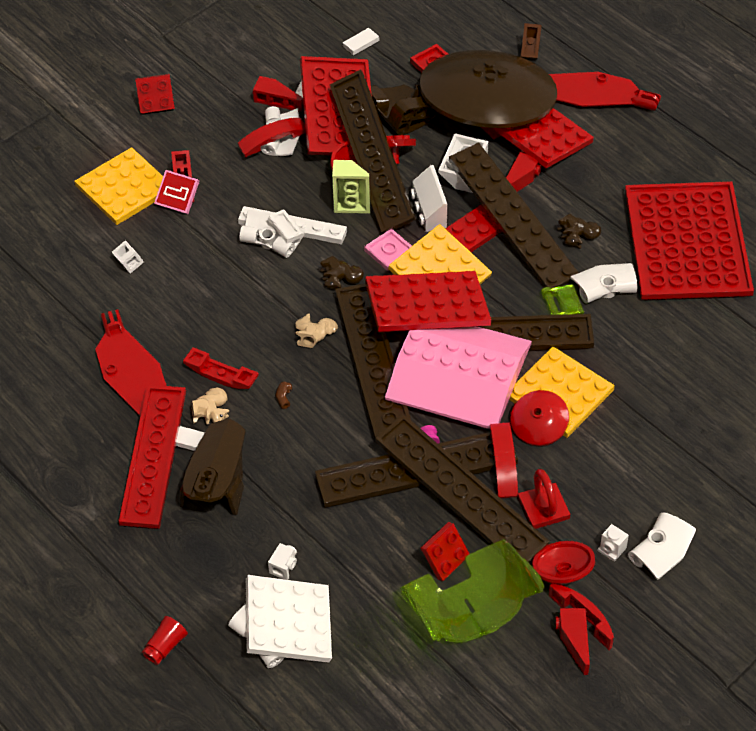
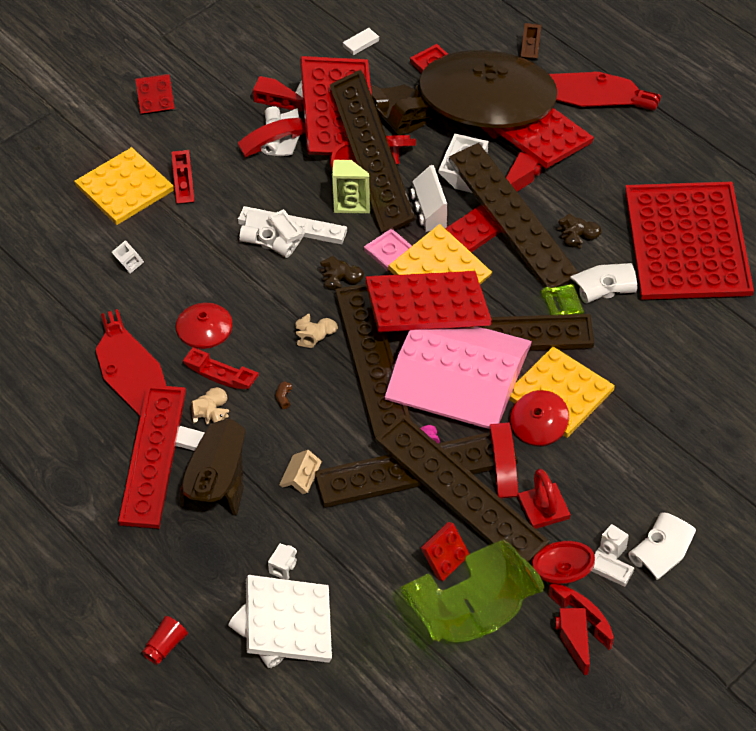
(176, 192): red tile -> none
(204, 325): none -> red dish
(301, 471): none -> tan panel
(612, 568): none -> white tile

